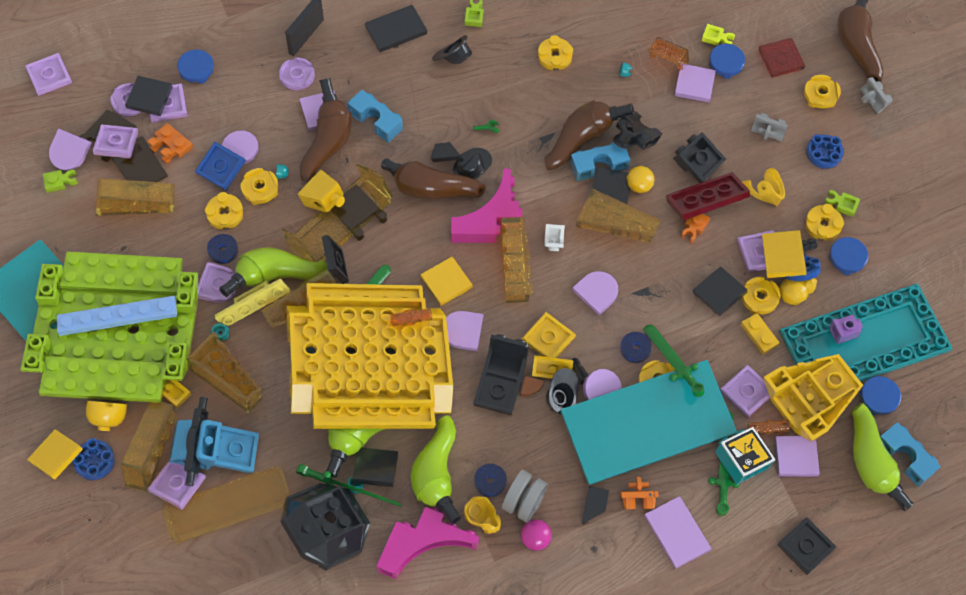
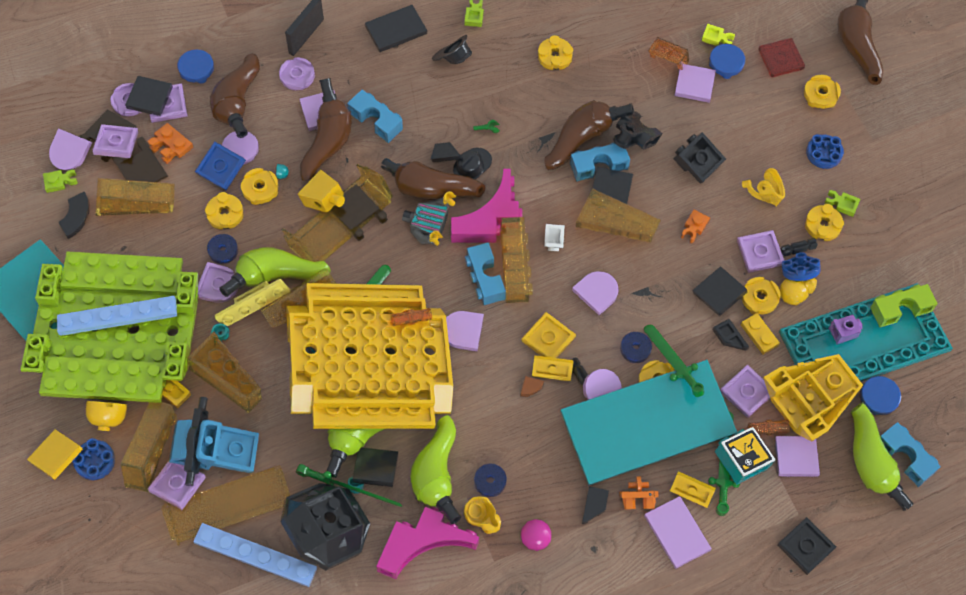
(48, 74): lavender tile -> none
(76, 216): none -> black tile
(228, 95): none -> reddish brown animal
(255, 555): none -> light blue plate
(335, 259): black tile -> none
(429, 219): none -> torso
(446, 281): yellow tile -> none
(488, 288): none -> dark azure arch
(502, 374): black bracket -> none
(523, 496): light grey wheel -> none
(562, 390): black piece -> none
(624, 70): teal hinge -> none
(640, 179): yellow hair -> none
(692, 489): none -> yellow plate
(707, 196): dark red plate -> none
(730, 336): none -> black tile
(769, 127): light grey hips -> none
(783, 254): yellow tile -> none
(848, 255): blue tile -> none
(875, 96): light grey hips -> none
(917, 299): none -> lime arch

